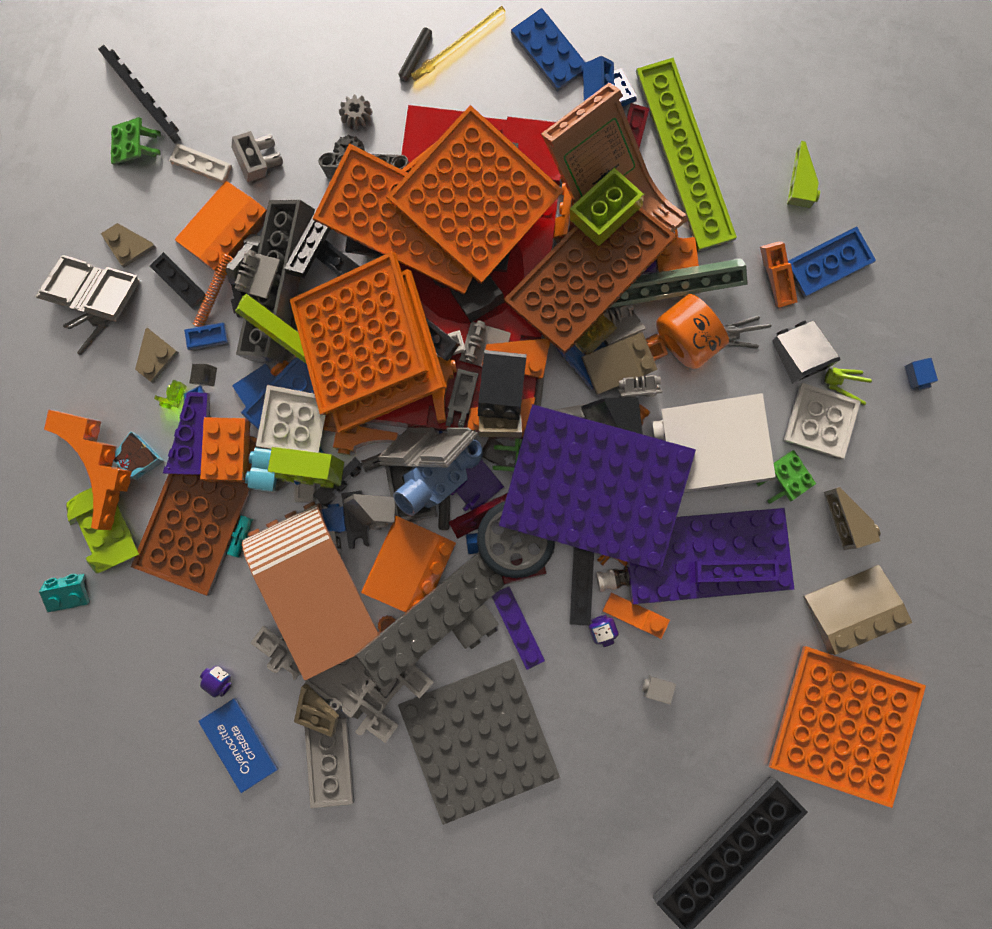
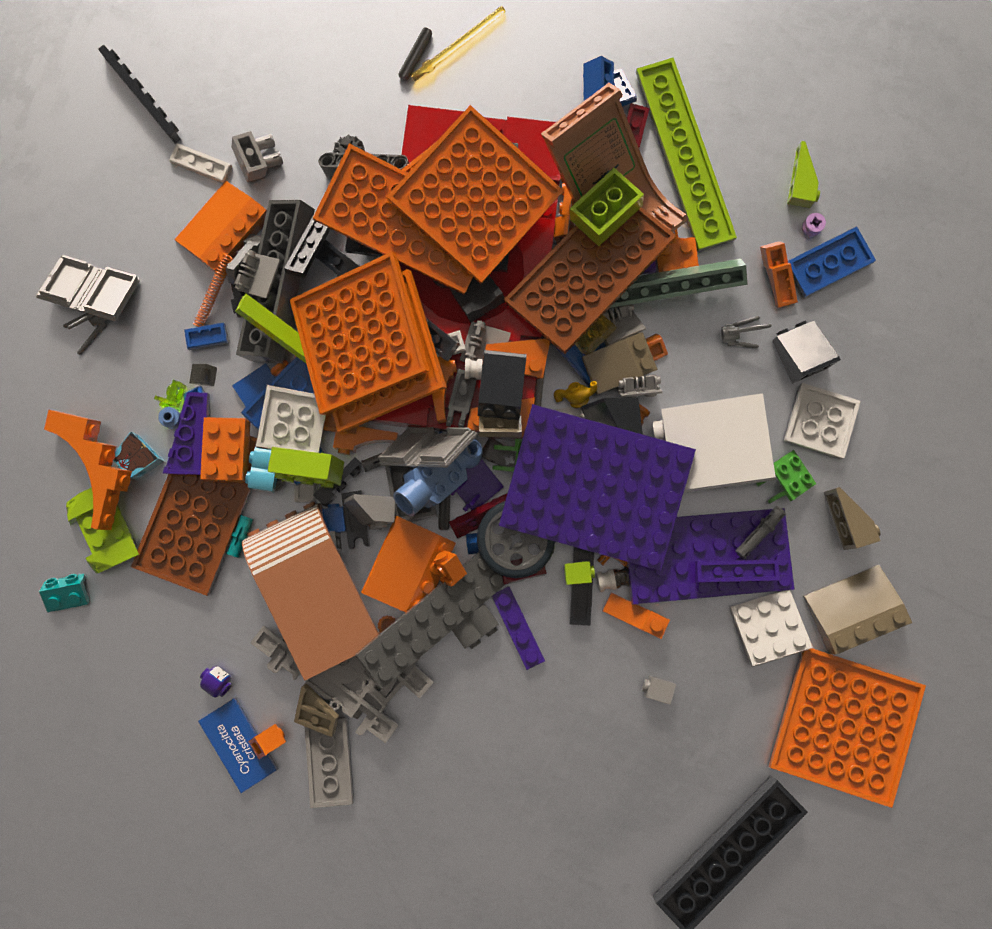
(126, 141): bright green plate -> none
(126, 244): dark tan wing -> none
(153, 356): dark tan wing -> none
(165, 415): none -> medium blue brick
(178, 280): black plate -> none
(267, 741): none -> orange brick
(360, 106): light grey gear -> none
(449, 567): none -> orange brick
(473, 369): none -> white wheel
(478, 741): dark grey plate -> none
(549, 49): blue plate -> none
(576, 394): none -> yellow piece
(578, 573): none -> lime brick
(603, 630): head -> none
(692, 331): orange piece -> none
(764, 528): none -> dark grey pin
(770, 628): none -> white plate
(810, 228): none -> lavender wheel
(836, 377): lime plant -> none
(921, 374): blue brick -> none

